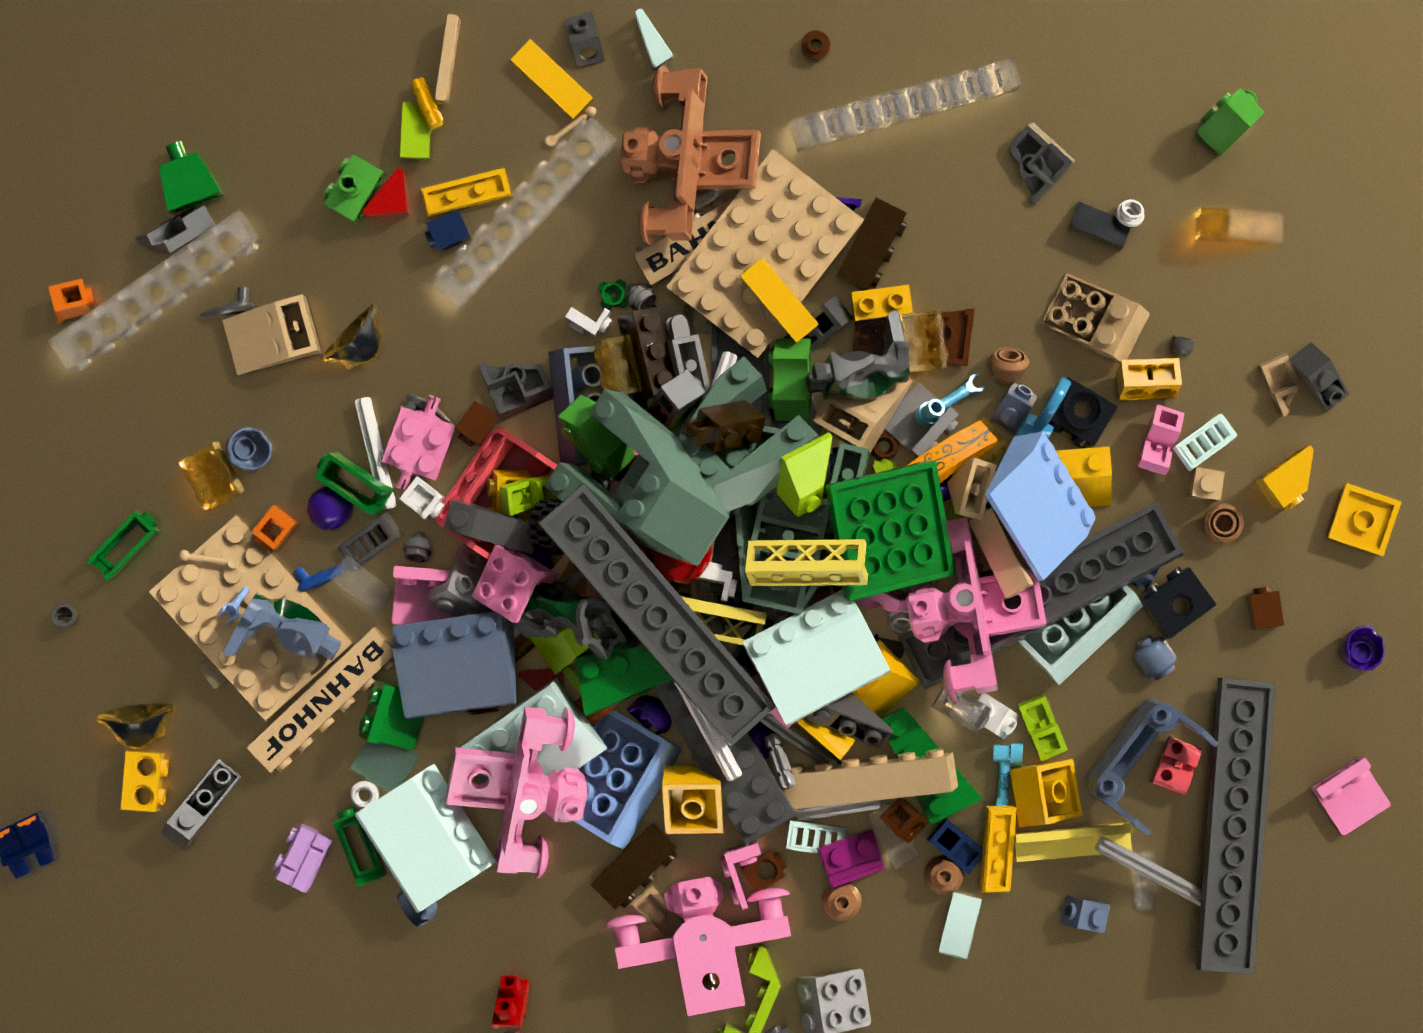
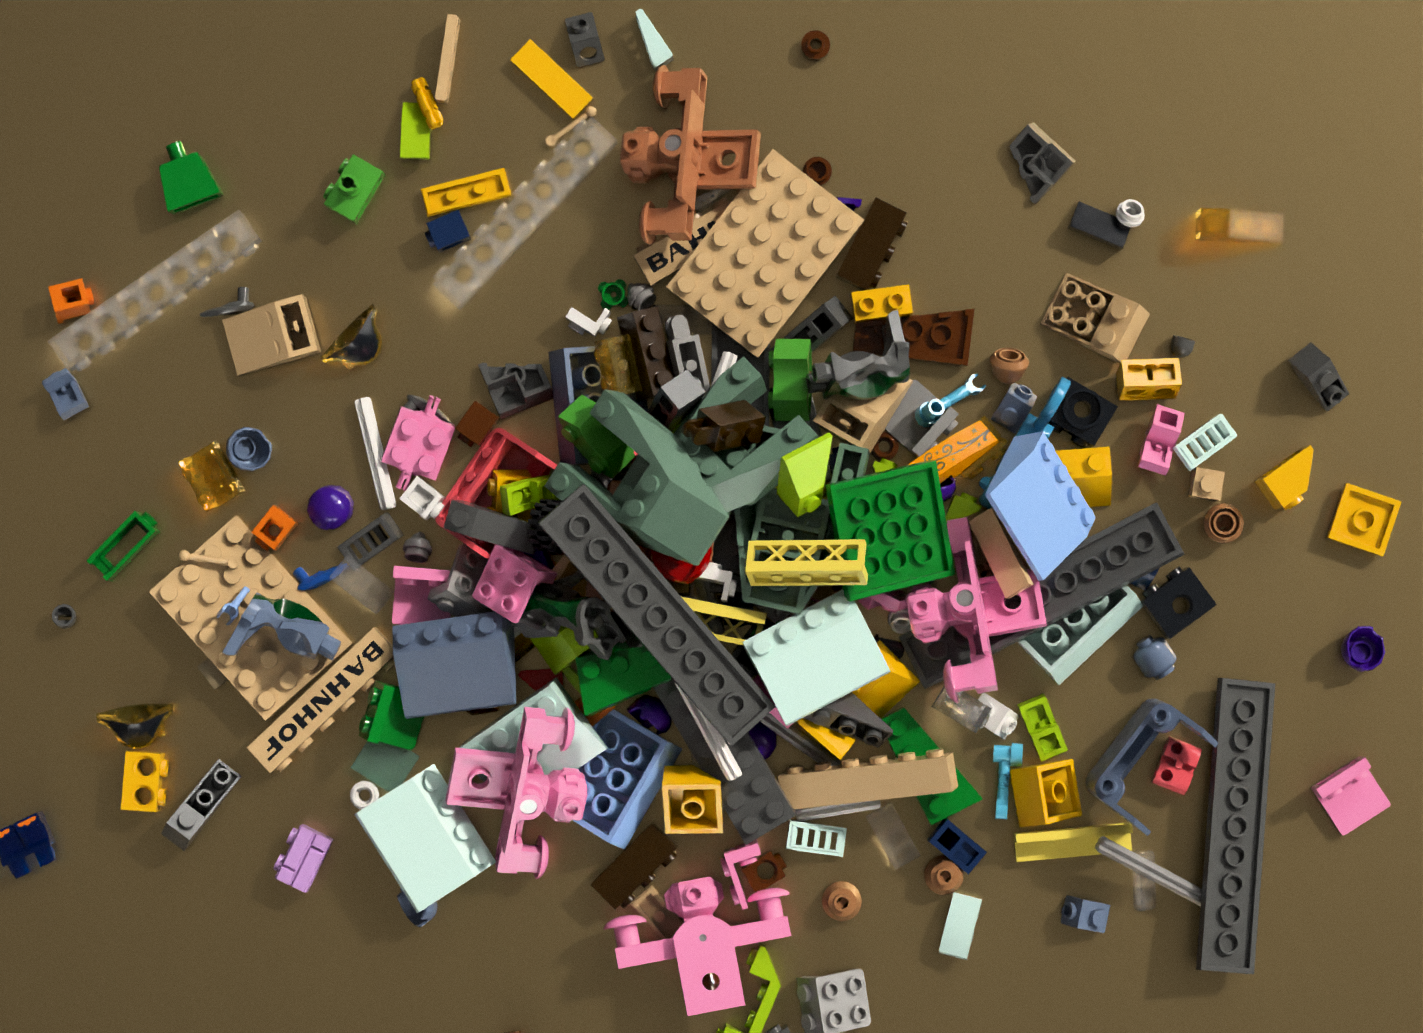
(65, 393): none -> sand blue bracket
(177, 230): dark grey slope -> none
(327, 473): green window -> none
(345, 819): green window -> none
(391, 198): red slope -> none
(511, 1002): red hips -> none
(779, 300): yellow tile -> none
(779, 761): light grey axle -> none
(818, 170): none -> reddish brown plate
(851, 858): magenta plate -> none
(904, 820): reddish brown brick -> none
(905, 104): clear brick -> none
(925, 340): clear yellow bracket -> none
(969, 487): tan slope -> none
(998, 849): yellow tile -> none
(1230, 121): bright green brick -> none
(1264, 608): reddish brown brick -> none
(1280, 381): tan slope -> none

